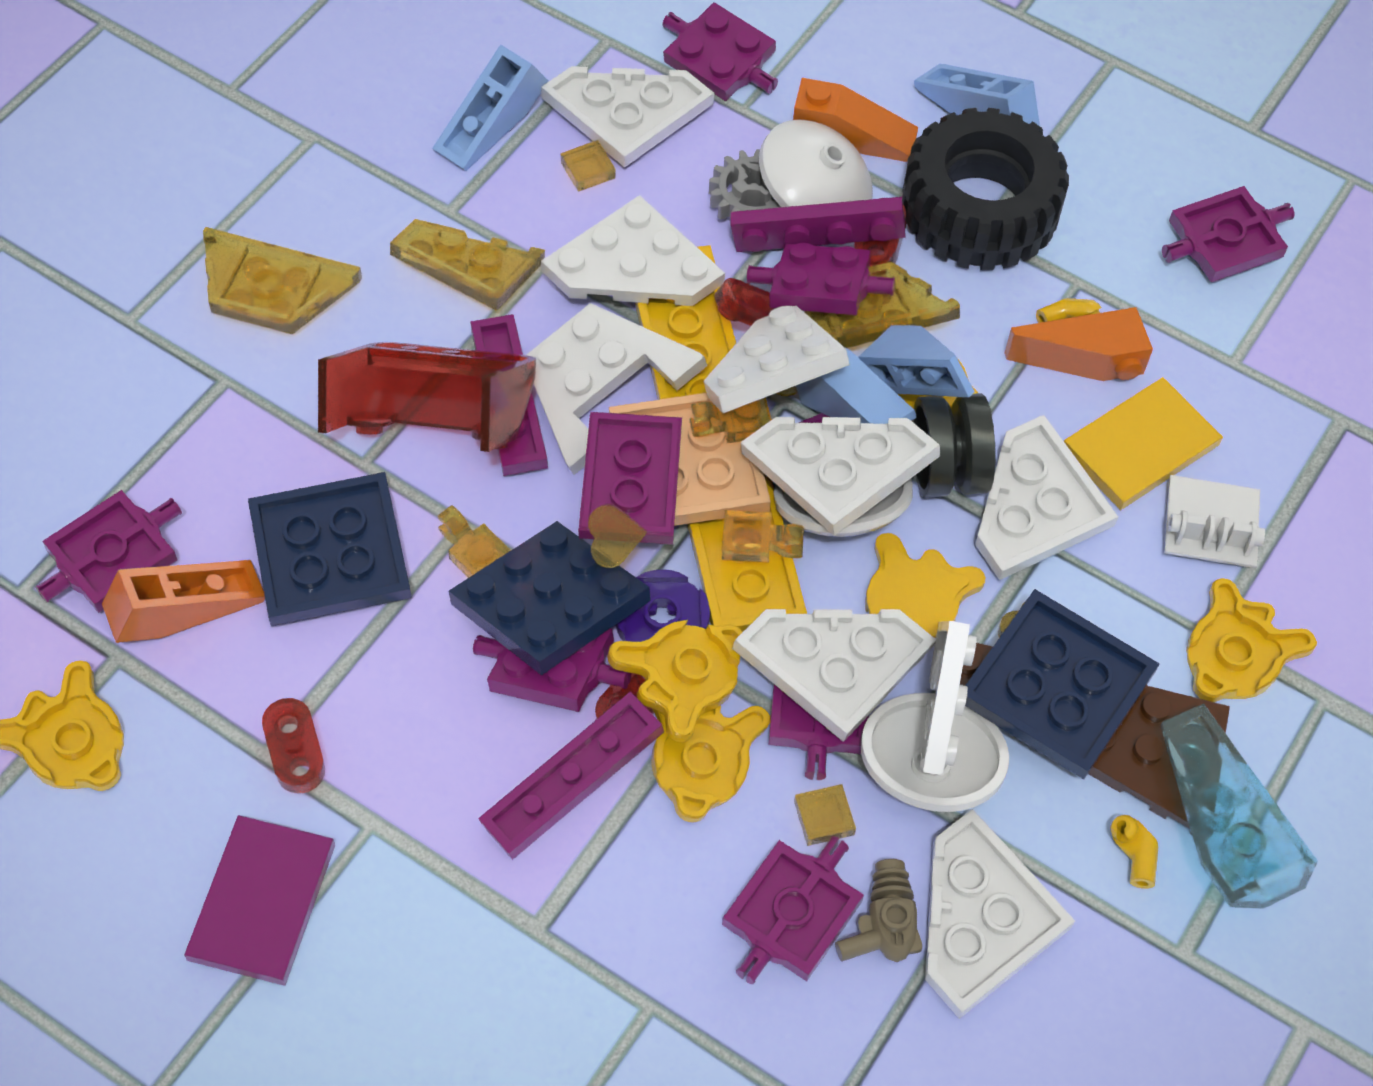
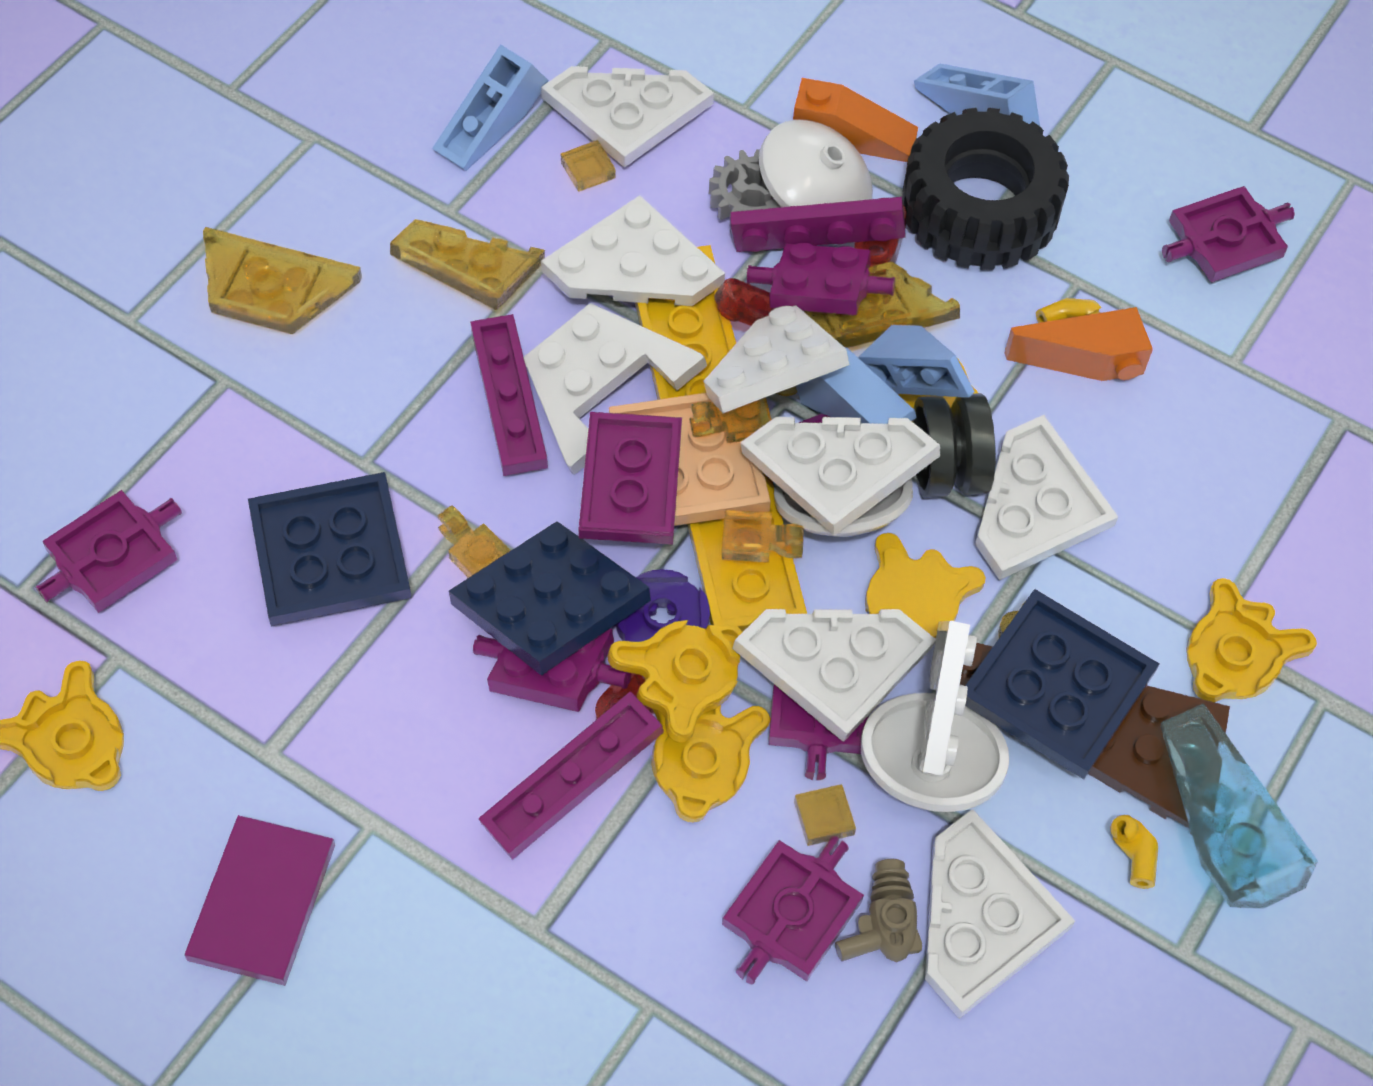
(178, 597): orange slope -> none
(293, 748): clear red plate -> none
(426, 387): clear red windscreen -> none
(614, 535): clear yellow tile -> none
(720, 51): magenta plate -> none
(1142, 443): yellow tile -> none
(1213, 521): white hinge -> none

